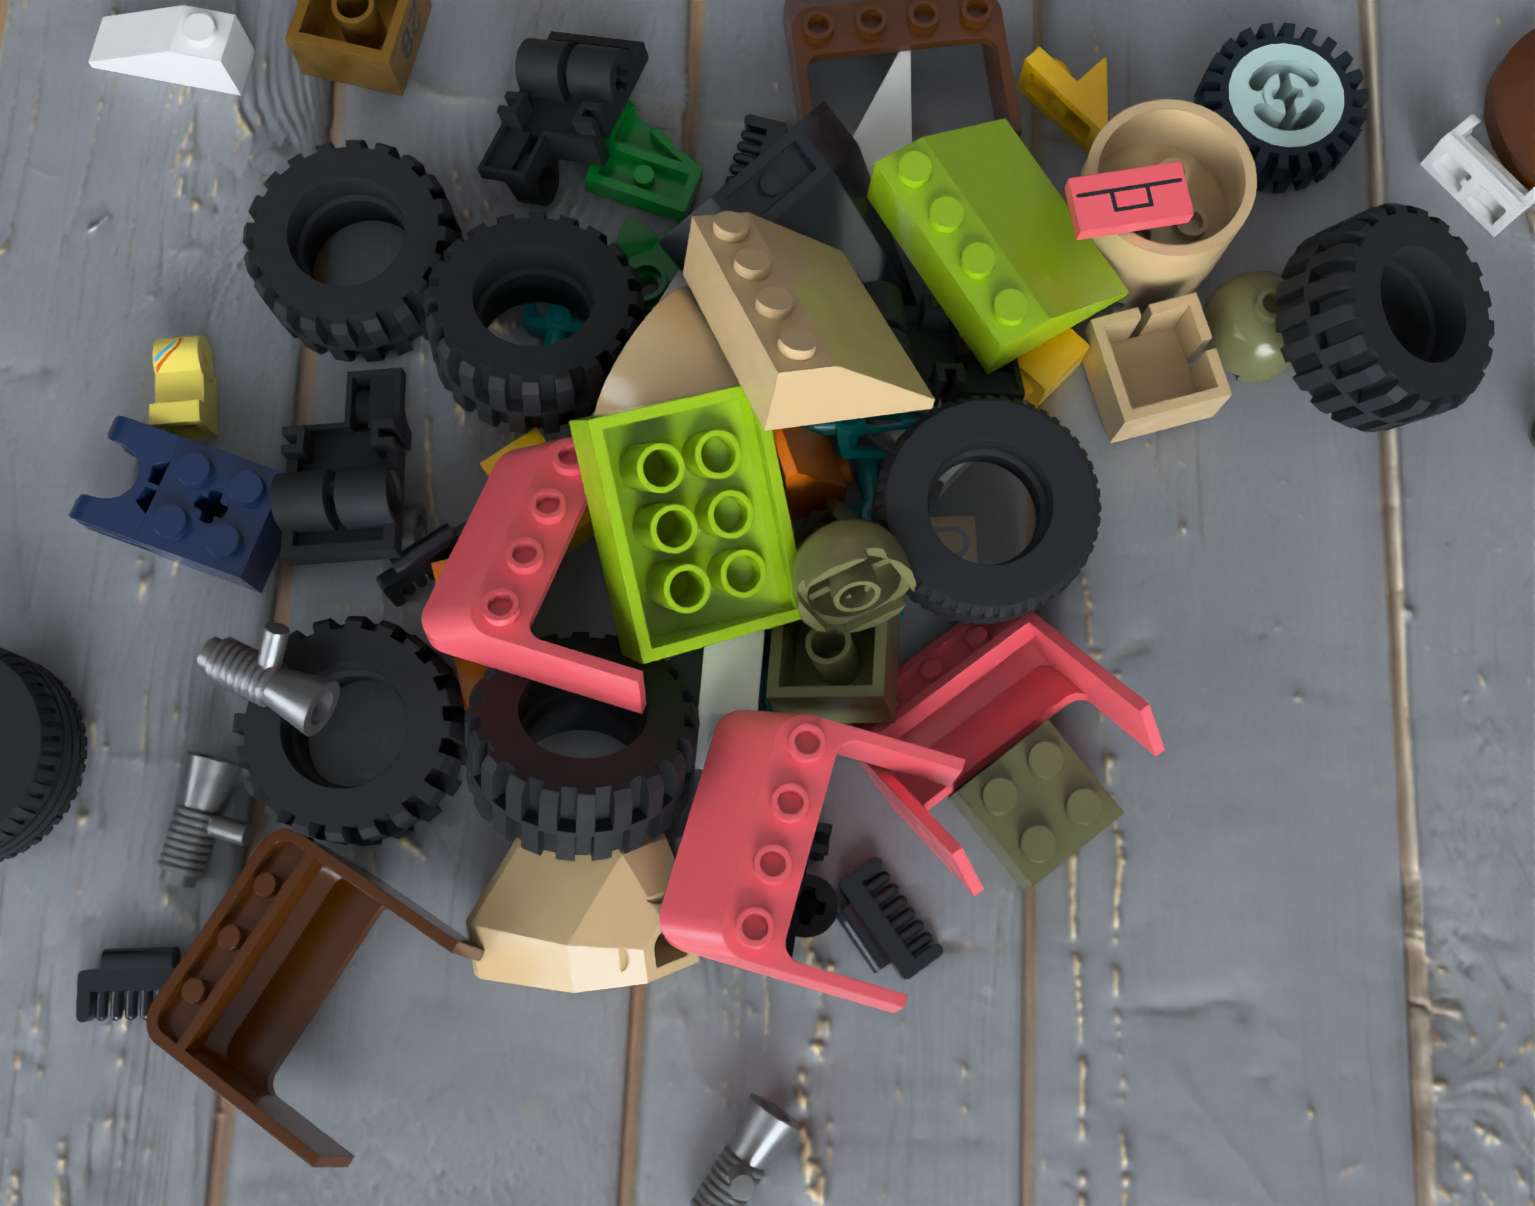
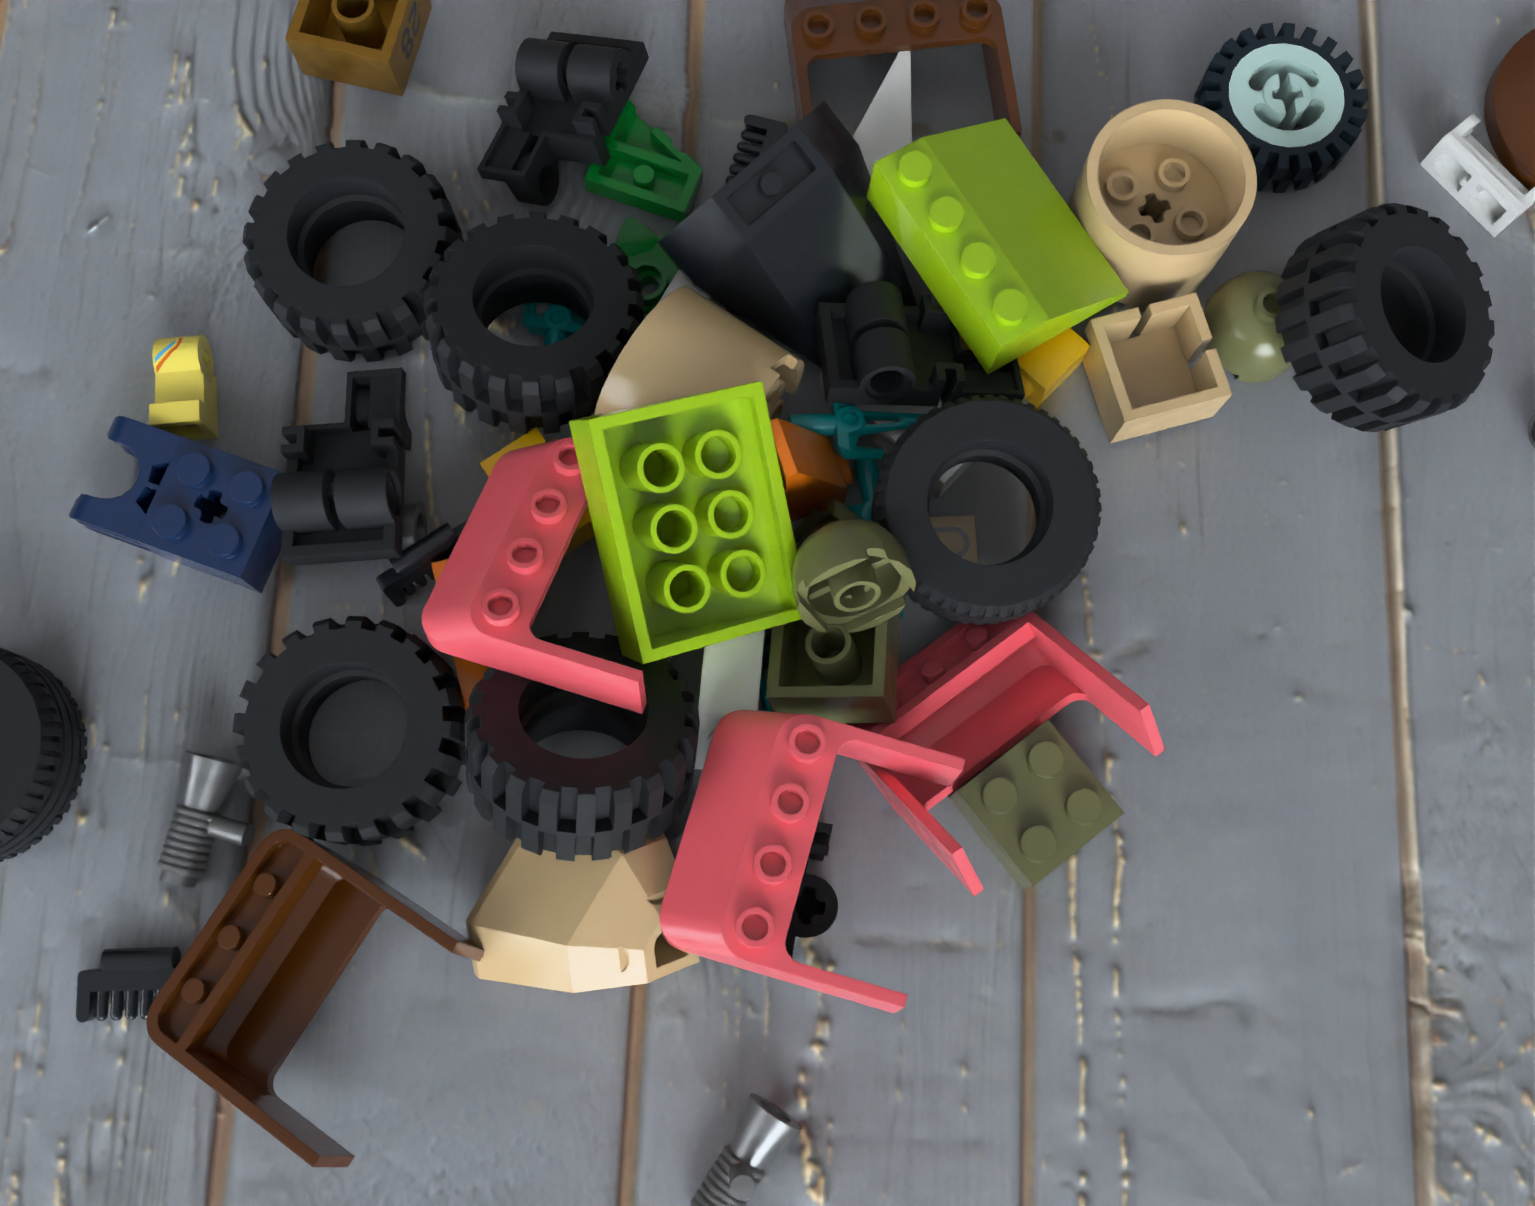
(176, 47): white slope -> none
(266, 680): flat silver piece -> none
(797, 324): tan slope -> none
(872, 931): black piece -> none
(1072, 105): yellow slope -> none
(1128, 200): coral tile -> none

